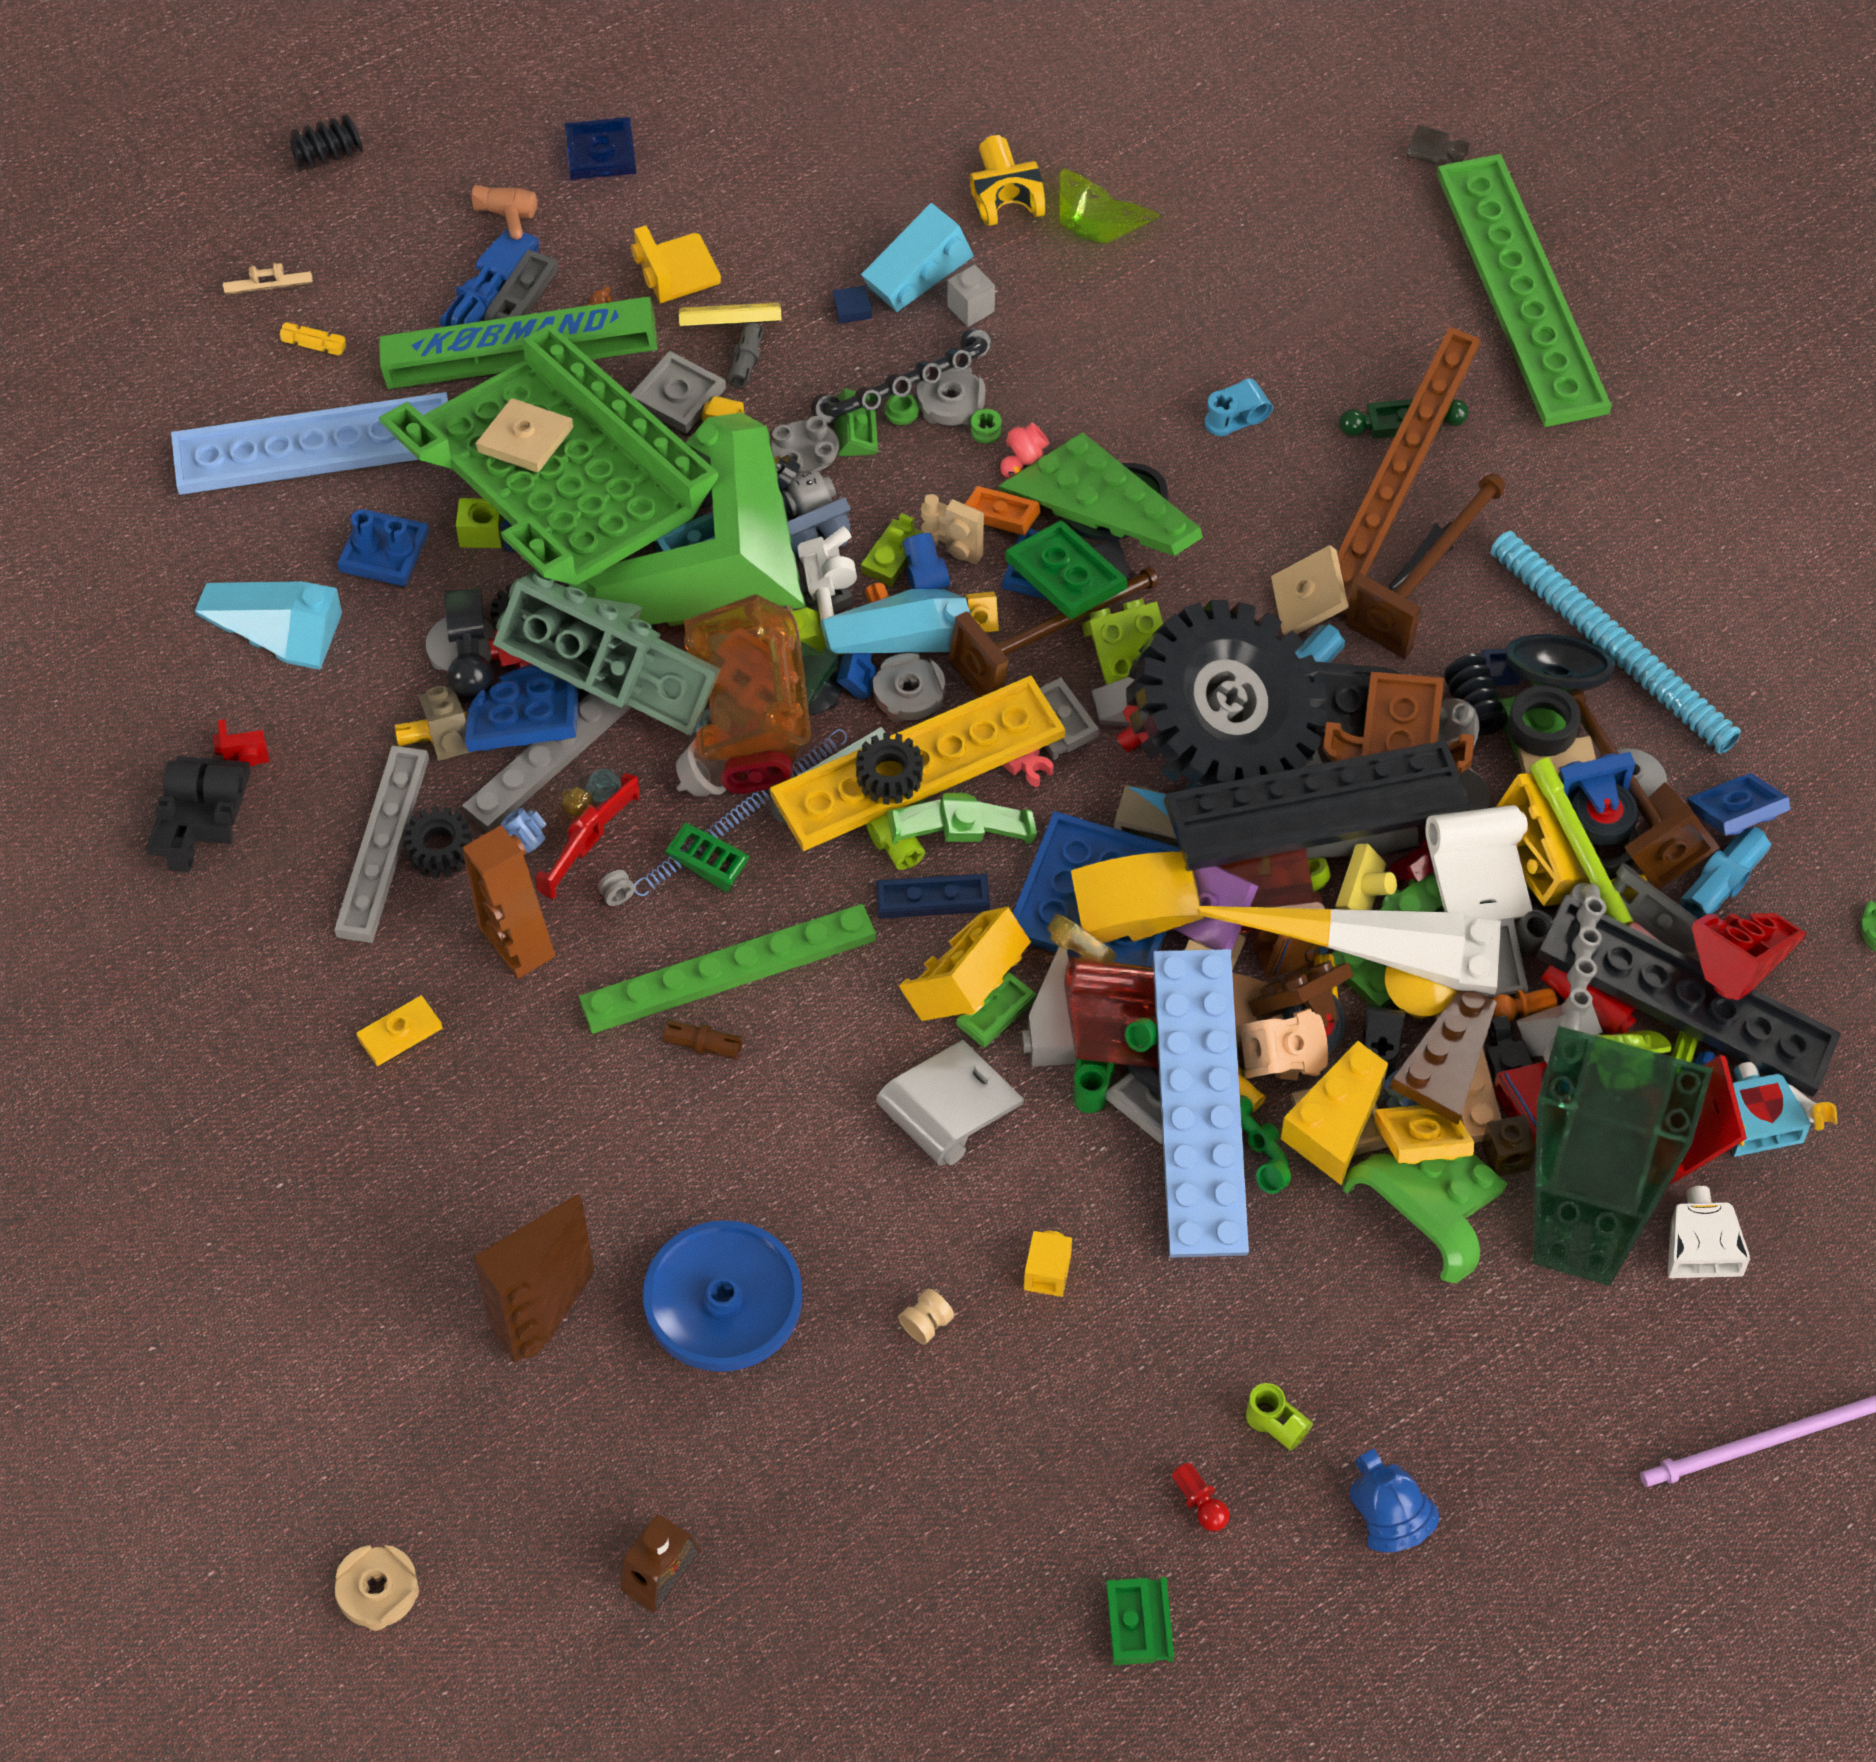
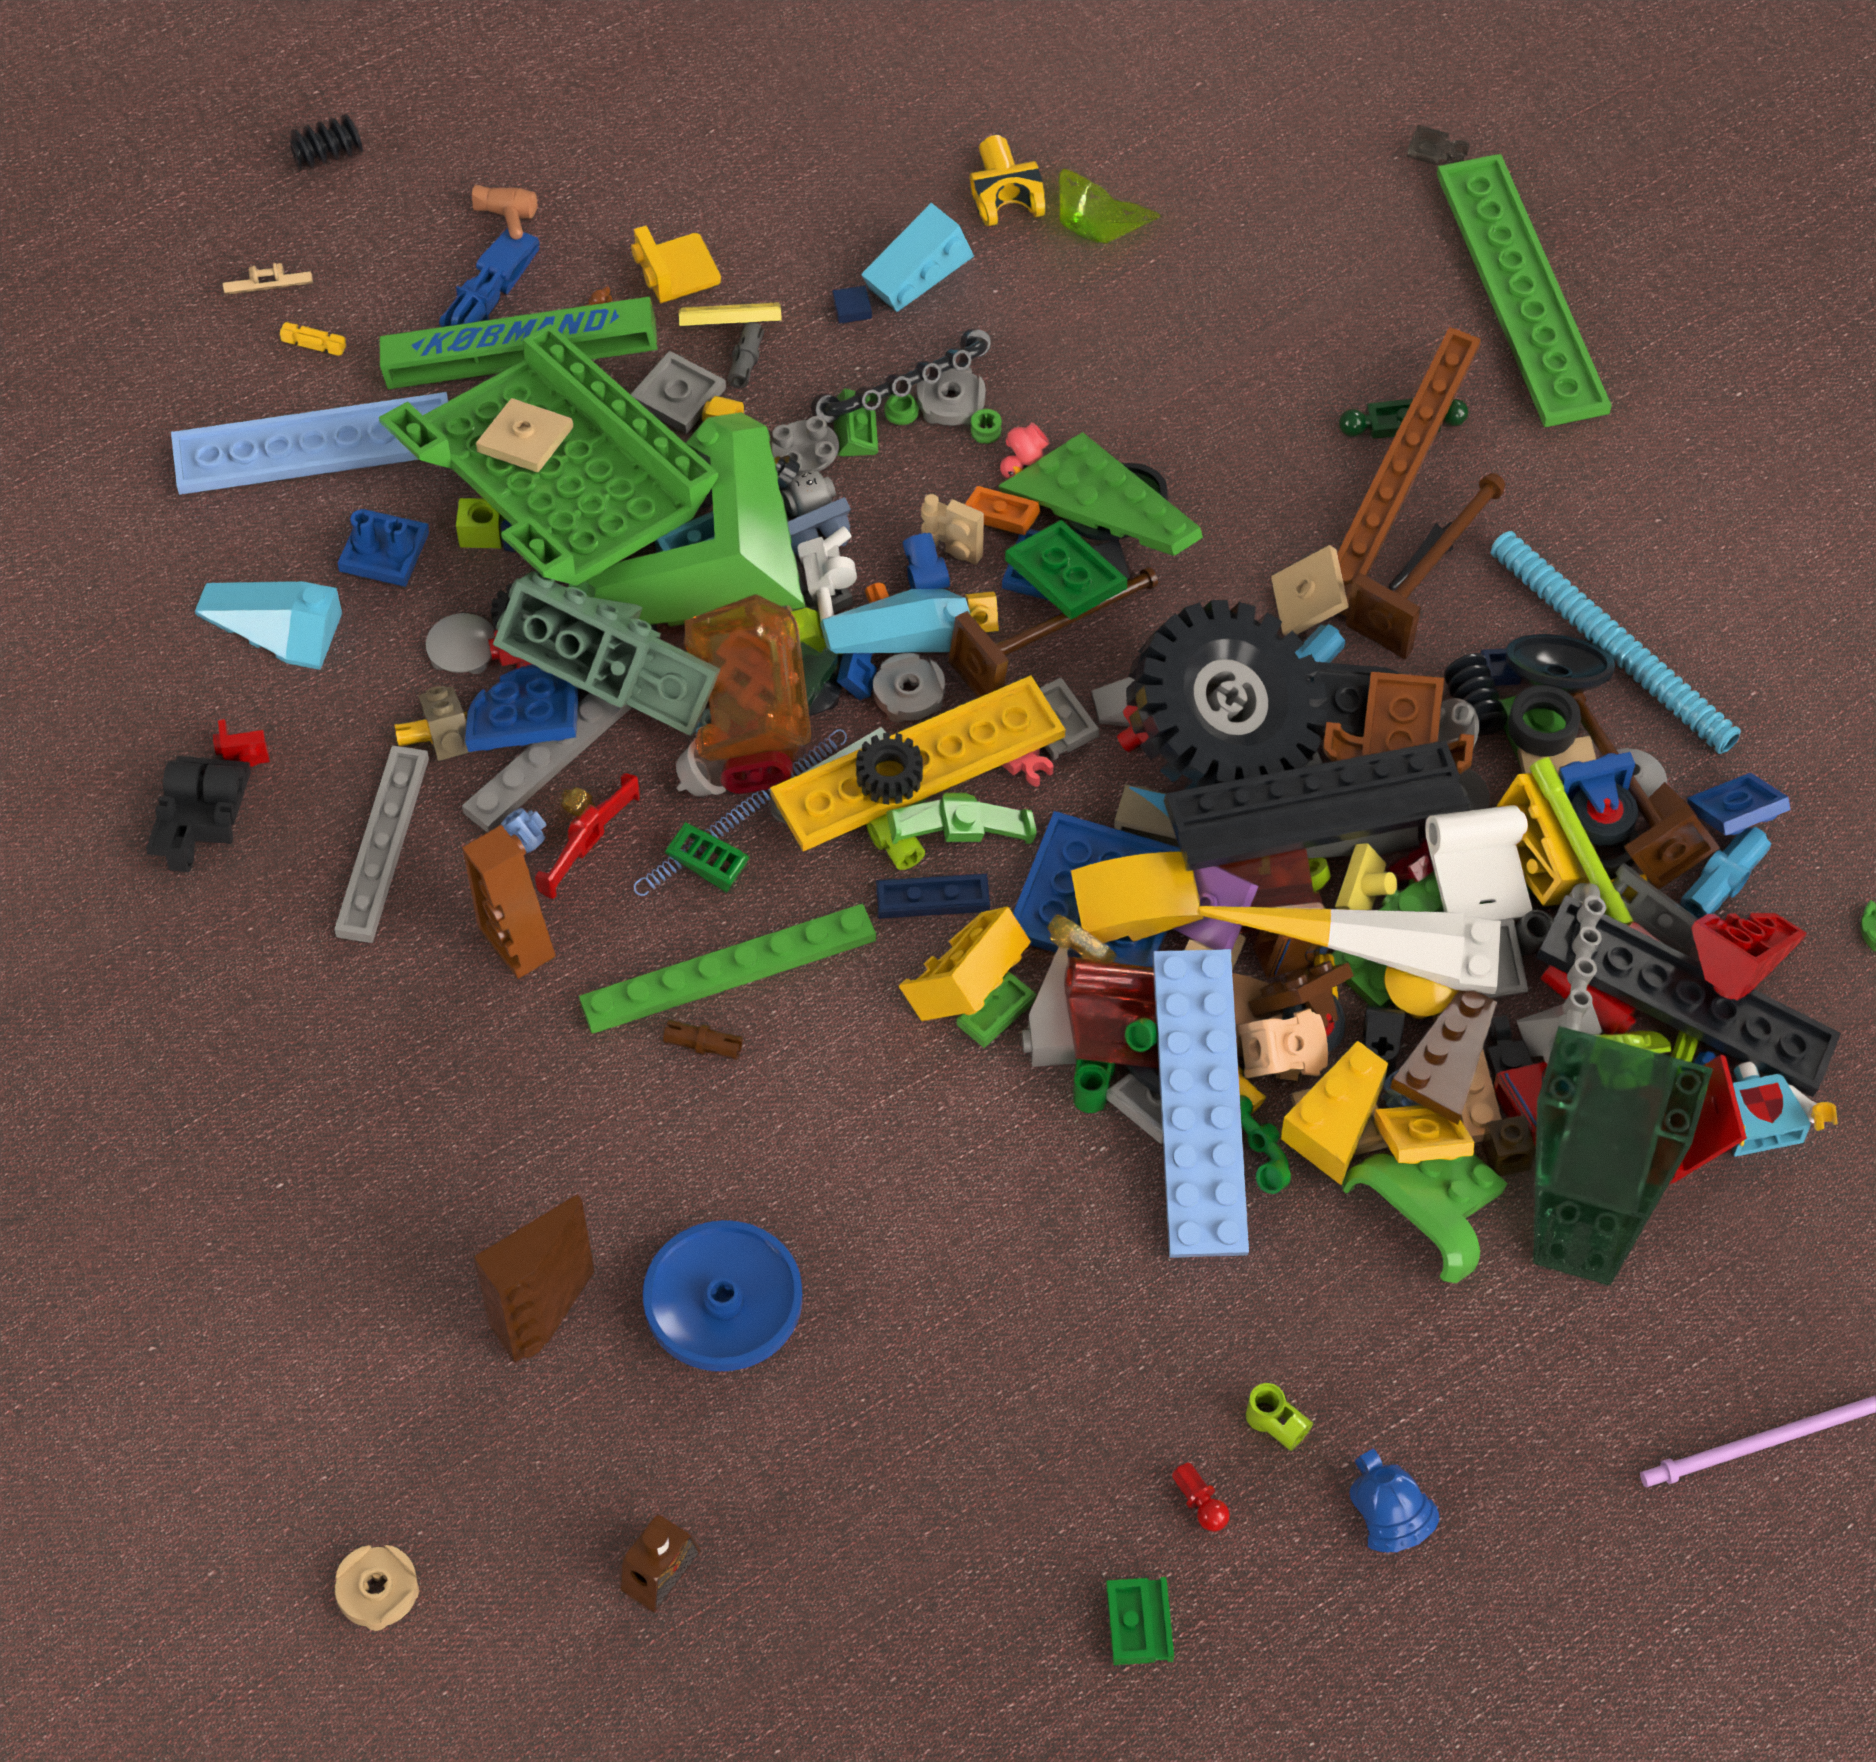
(399, 1030): yellow plate -> none
(431, 825): black tyre -> none
(465, 625): black beam -> none
(523, 286): dark grey plate -> none
(600, 148): clear blue plate -> none
(600, 779): clear light blue plate -> none
(616, 887): light grey bush -> none
(887, 556): lime plate -> none
(926, 1316): tan wheel -> none
(947, 1101): light grey door -> none
(971, 295): light grey brick -> none
(1048, 1263): yellow brick -> none
(1121, 636): lime bracket -> none
(1237, 407): dark azure piece -> none
(1524, 1003): orange axle -> none
(1705, 1239): white torso -> none

